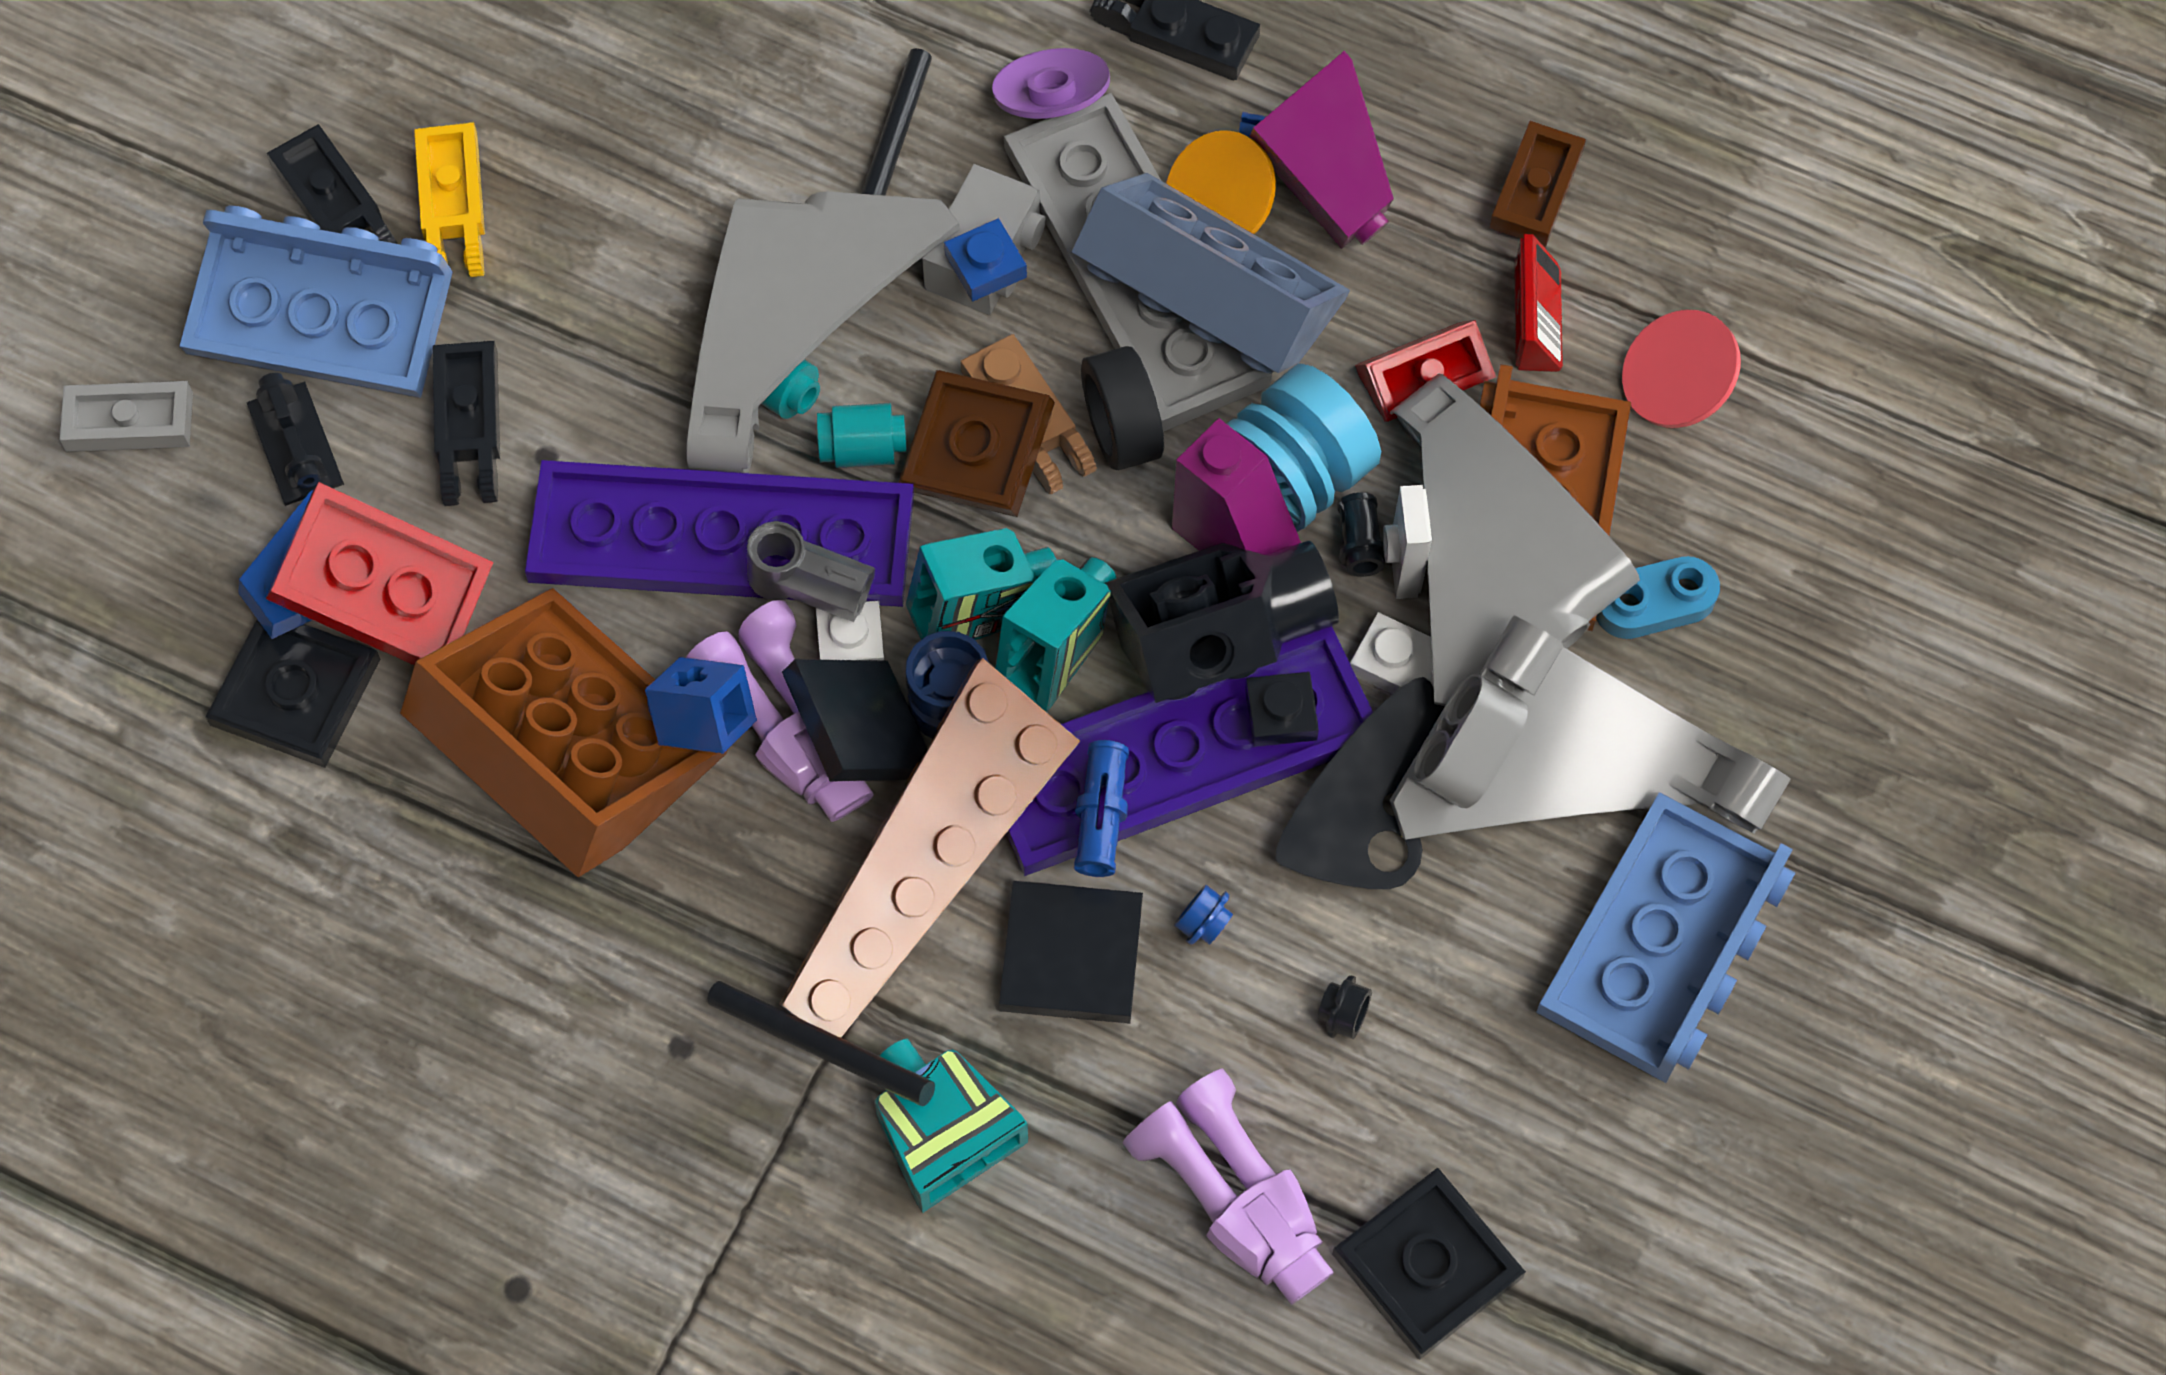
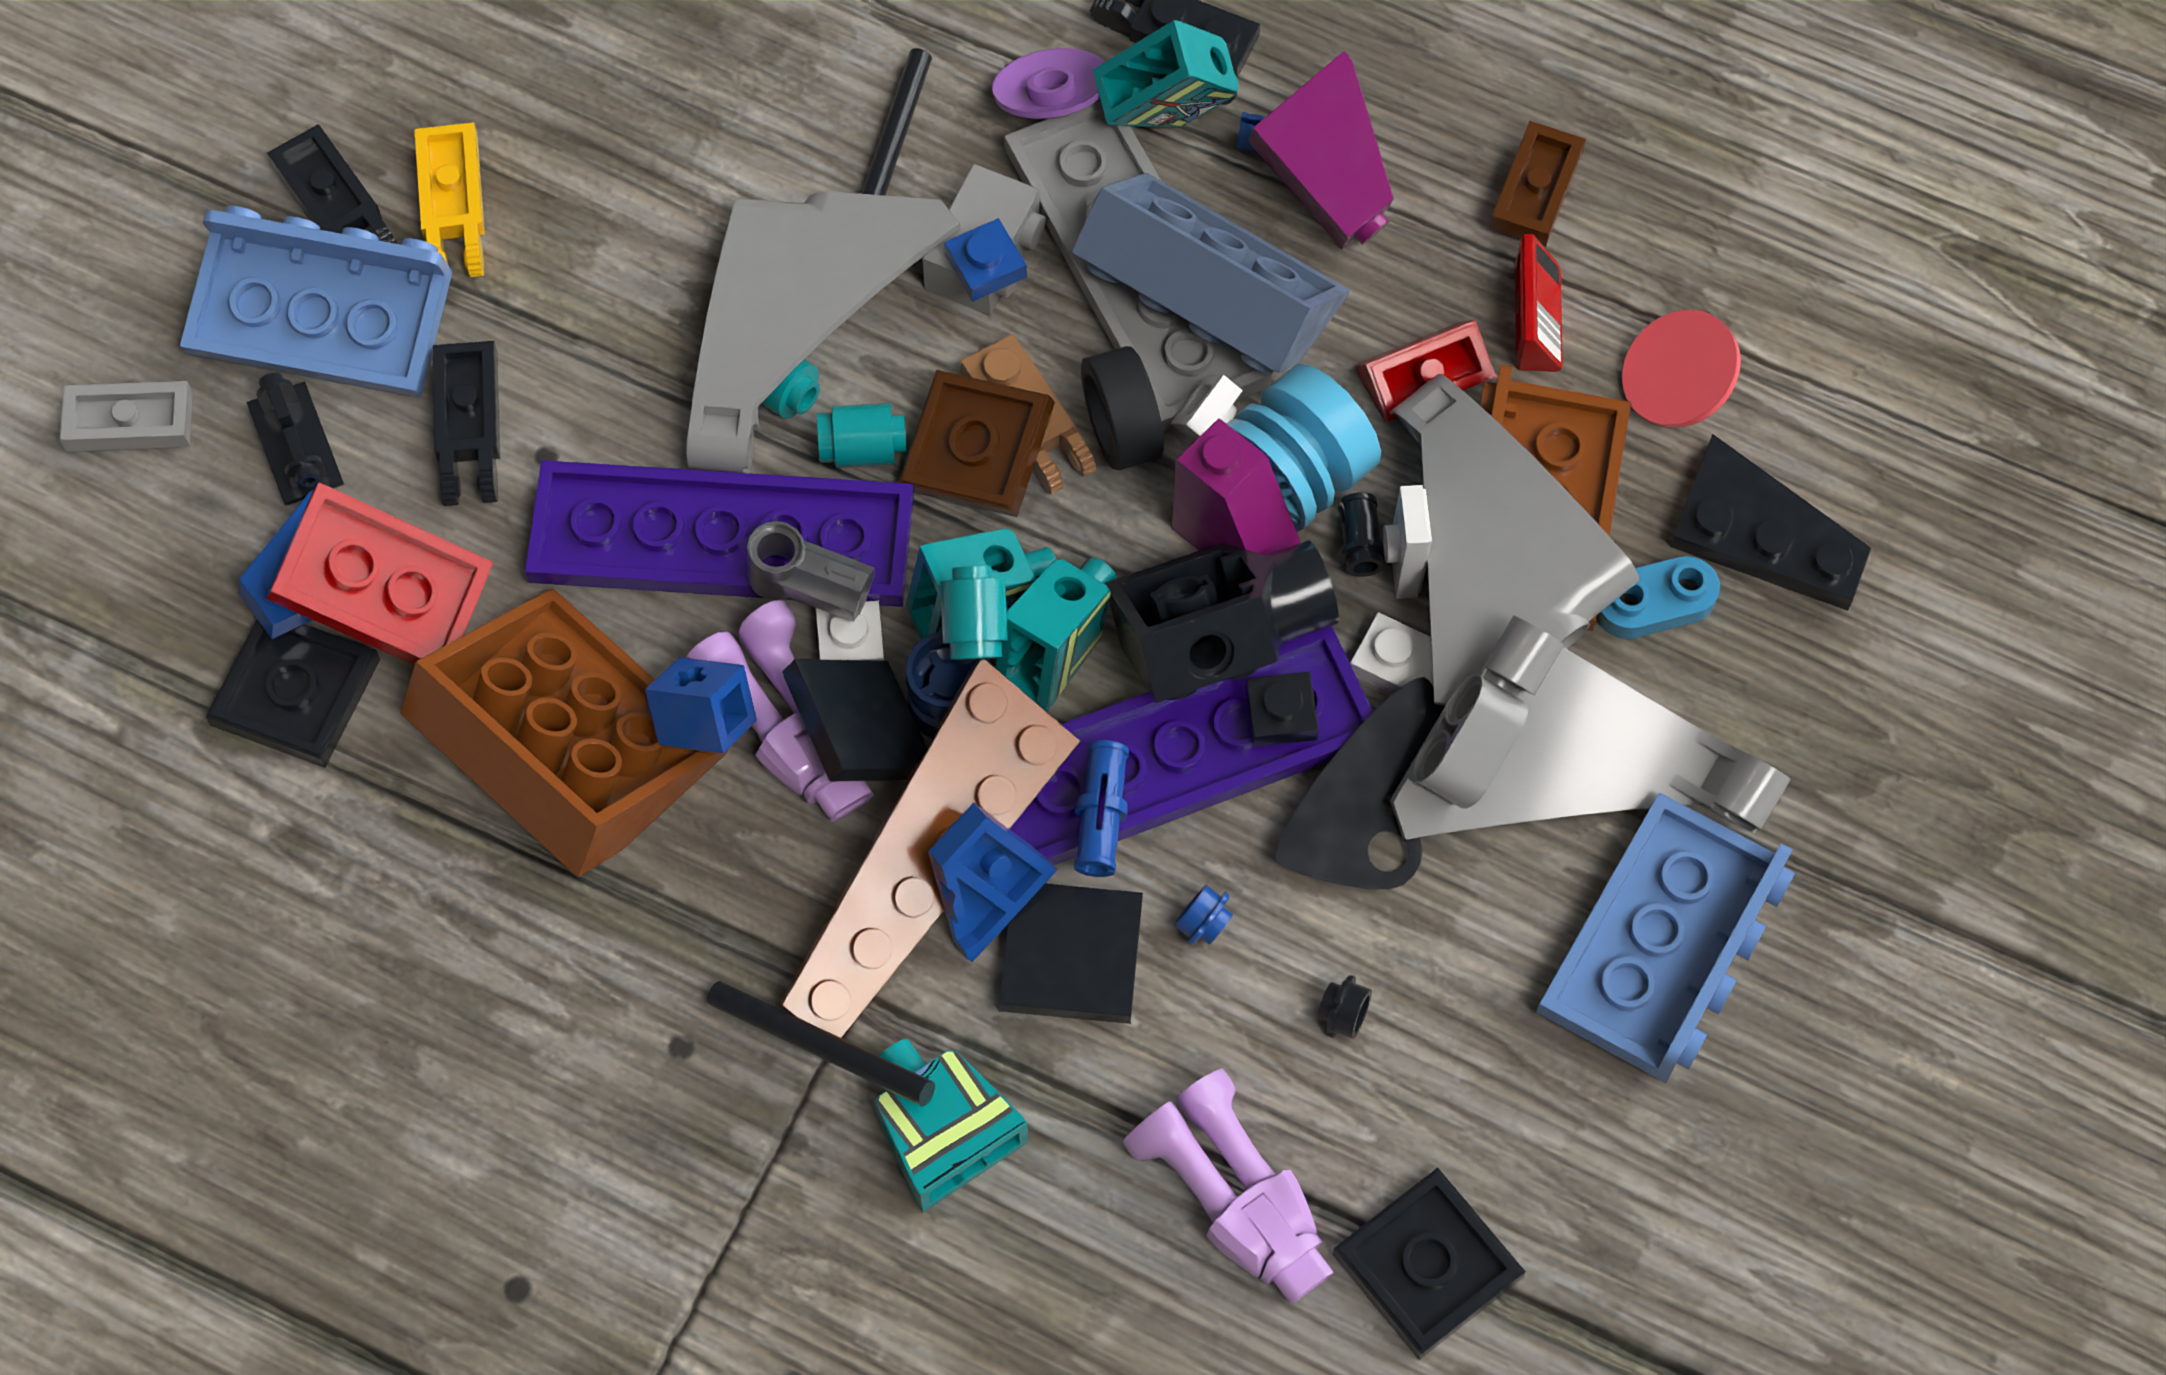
(974, 613): none -> teal brick
(984, 877): none -> blue wing
(1183, 74): none -> teal torso
(1208, 402): none -> white plate
(1227, 176): light orange piece -> none
(1767, 531): none -> black wing

